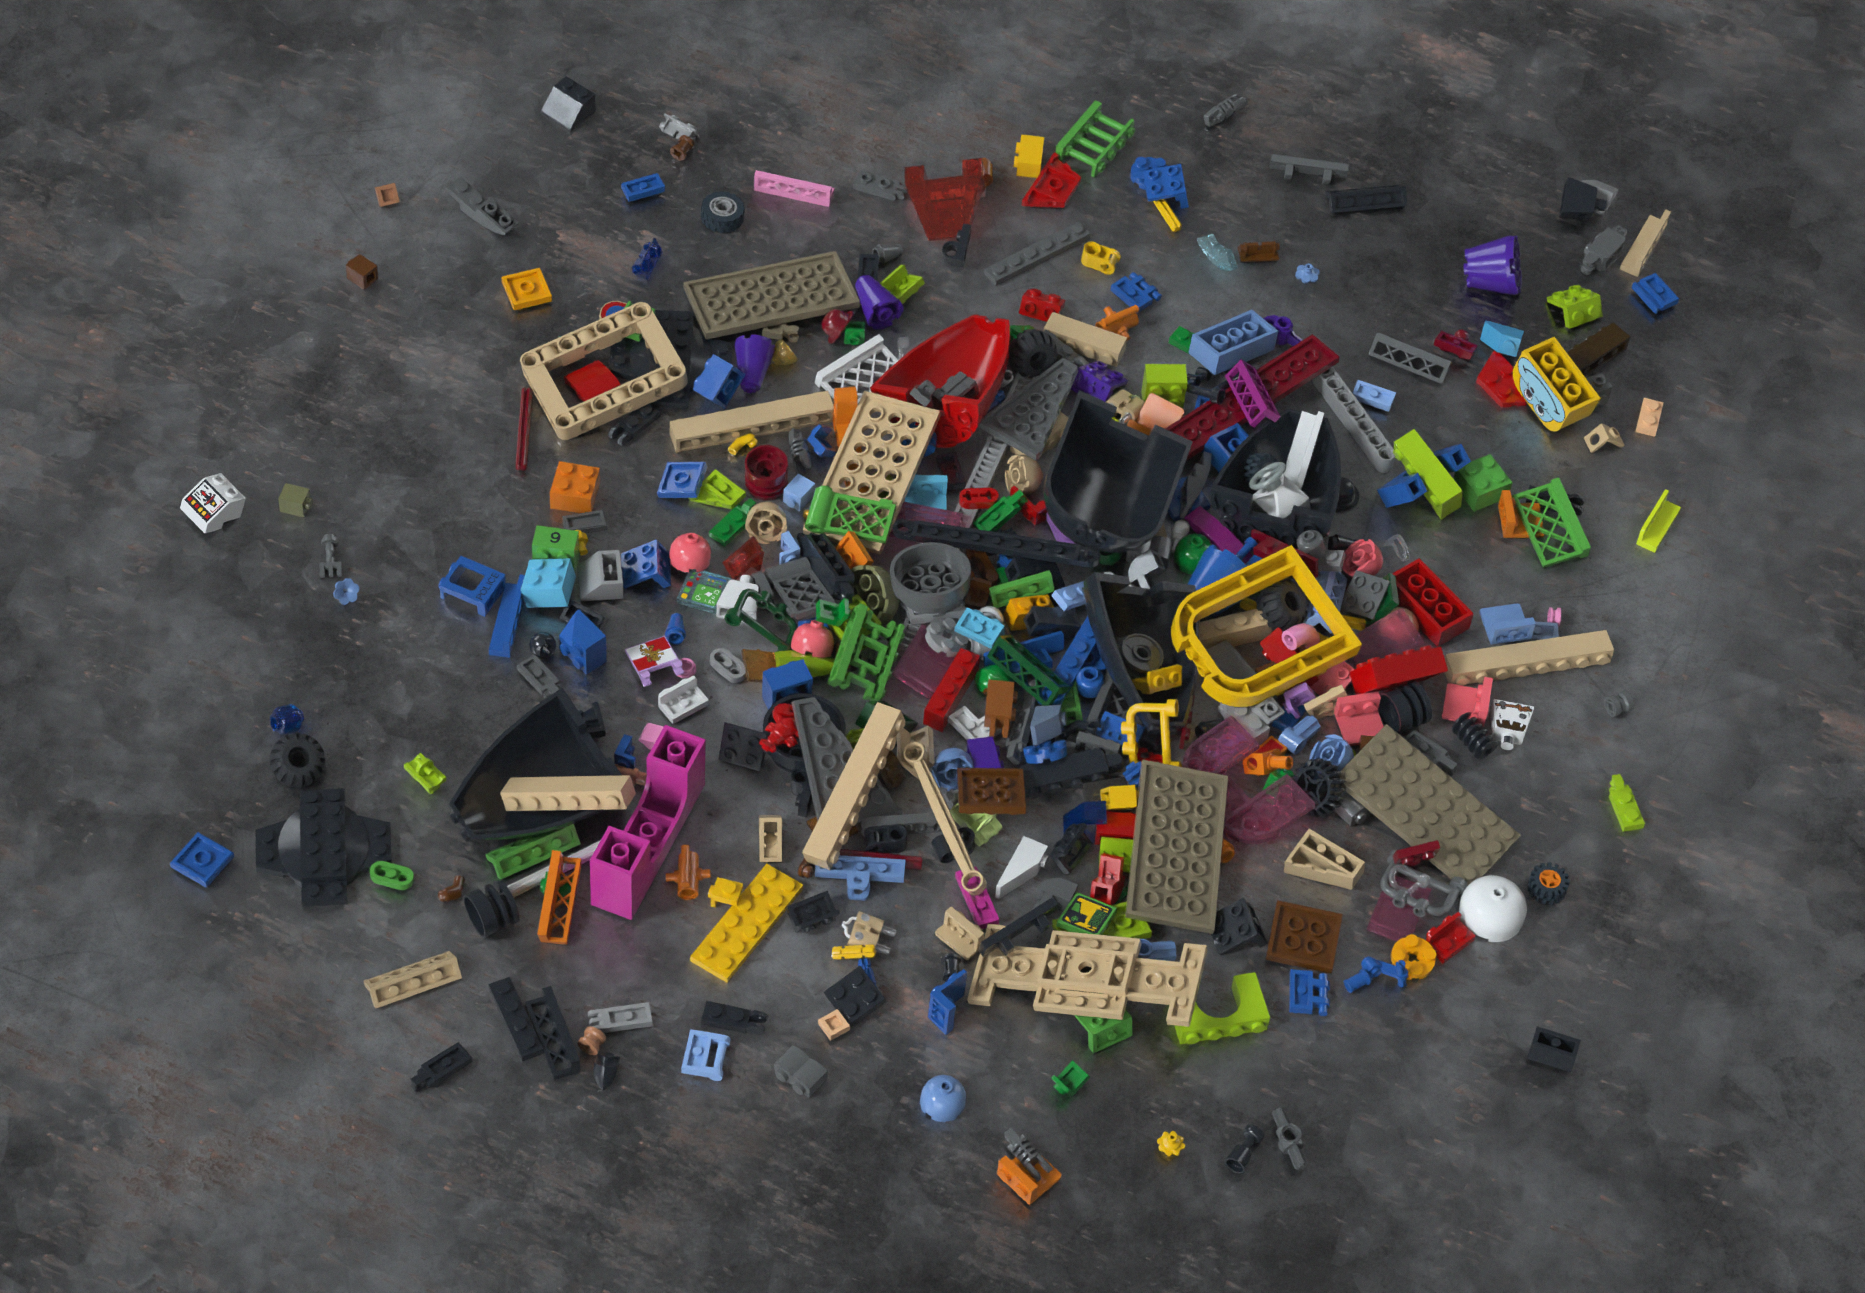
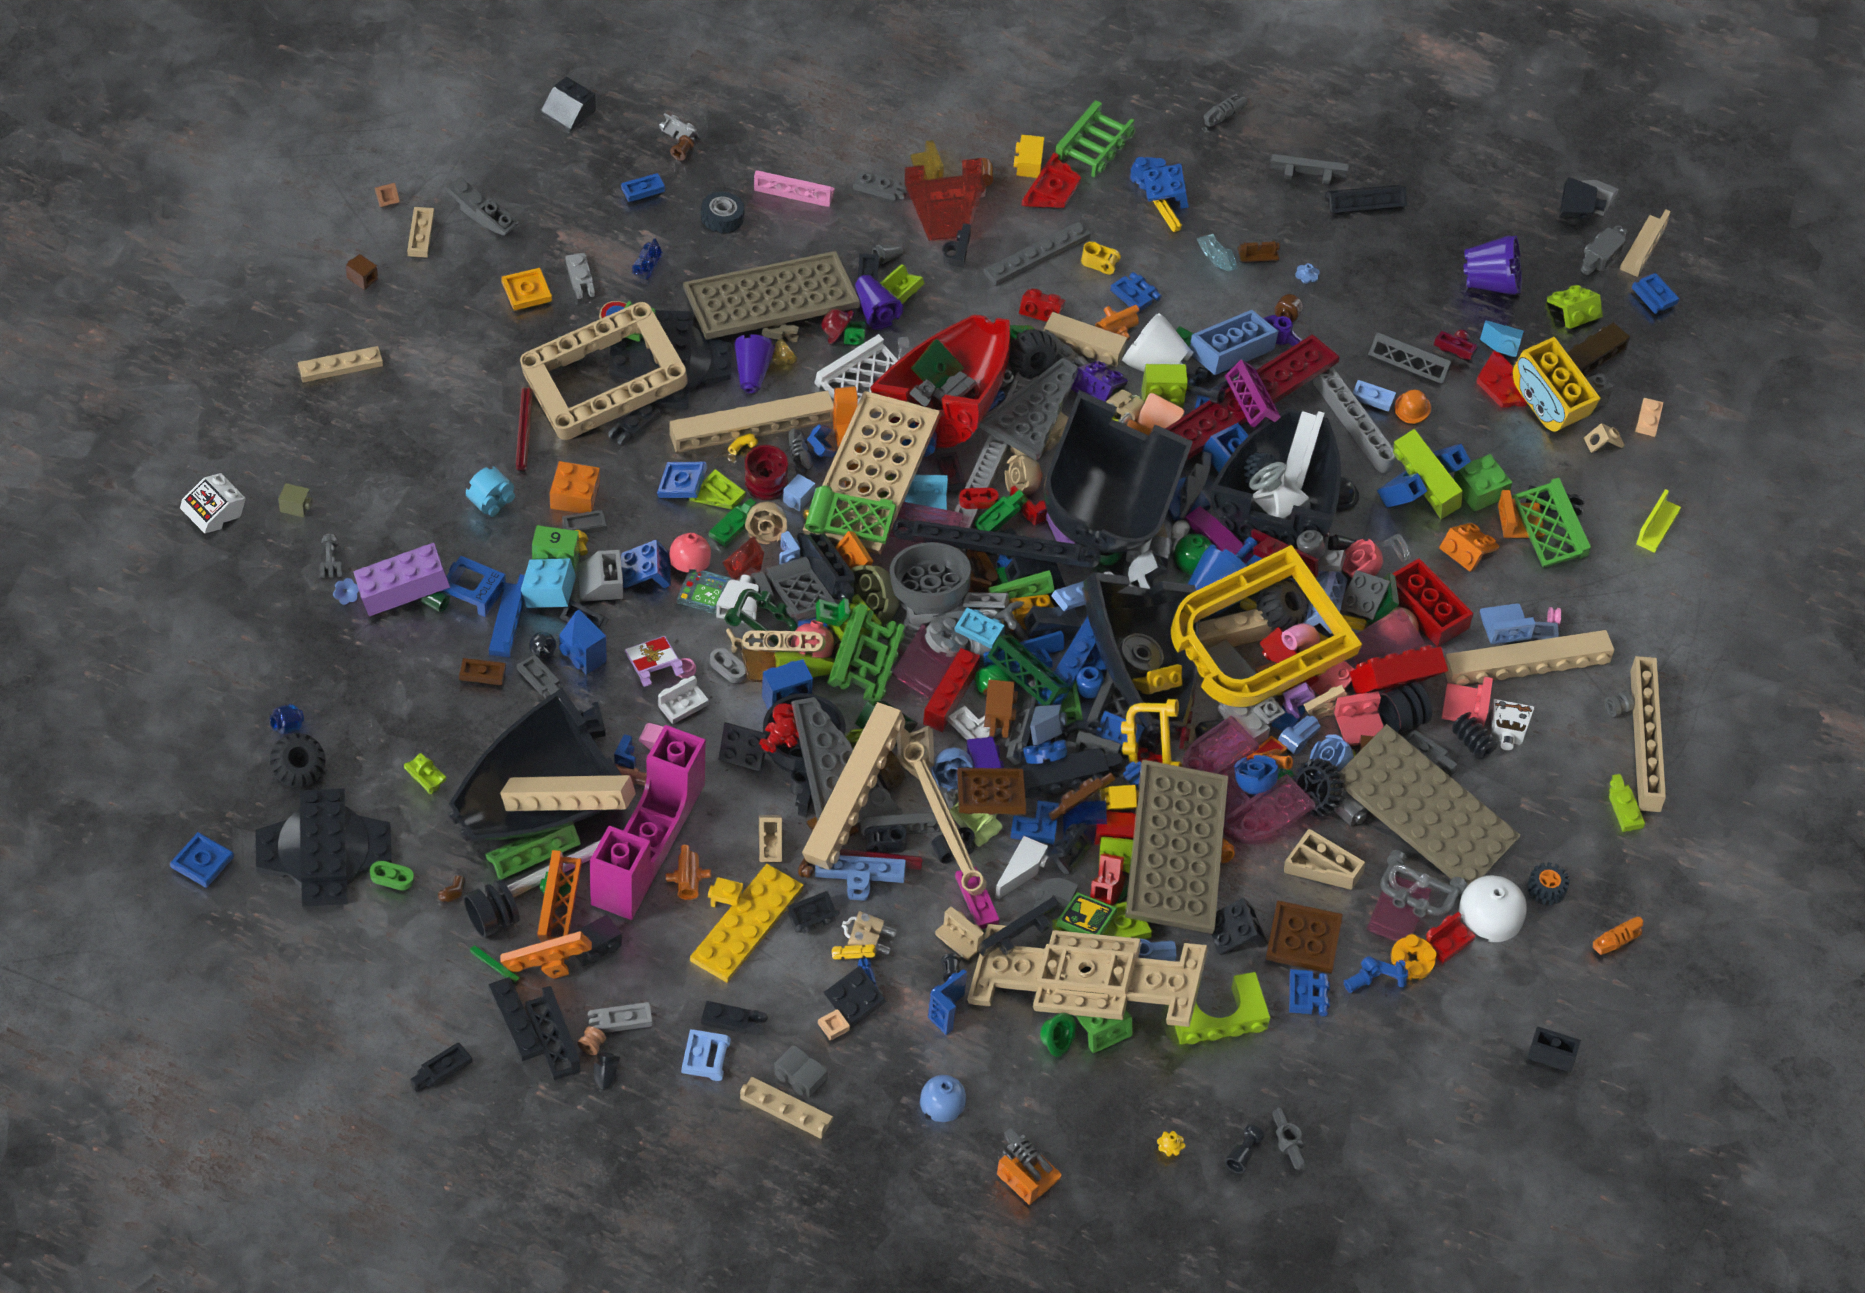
(340, 364): none -> tan plate
(401, 579): none -> medium lavender brick
(413, 979): tan fence -> none
(420, 232): none -> tan plate
(437, 601): none -> dark green beam
(482, 671): none -> reddish brown plate
(490, 491): none -> medium azure brick
(494, 964): none -> green piece
(548, 954): none -> orange plate
(580, 274): none -> light grey hinge
(591, 380): red slope -> none
(604, 939): none -> black brick
(675, 630): blue cone -> none
(718, 381): blue brick -> none
(735, 641): none -> tan hand
(784, 637): none -> tan beam
(786, 1107): none -> tan hinge
(930, 159): none -> clear yellow panel
(936, 364): none -> dark green plate
(991, 600): none -> light grey slope
(1008, 616): none -> dark grey piece
(1039, 828): none -> blue plate
(1058, 1033): none -> green hat
(1070, 1079): green bracket -> none
(1086, 790): none -> reddish brown plate
(1157, 345): none -> white cone
(1256, 774): none -> blue cylinder
(1289, 306): none -> reddish brown head
(1412, 406): none -> orange hat
(1412, 855): dark red plate -> none
(1468, 545): none -> orange bracket
(1618, 936): none -> orange hinge
(1647, 734): none -> tan brick

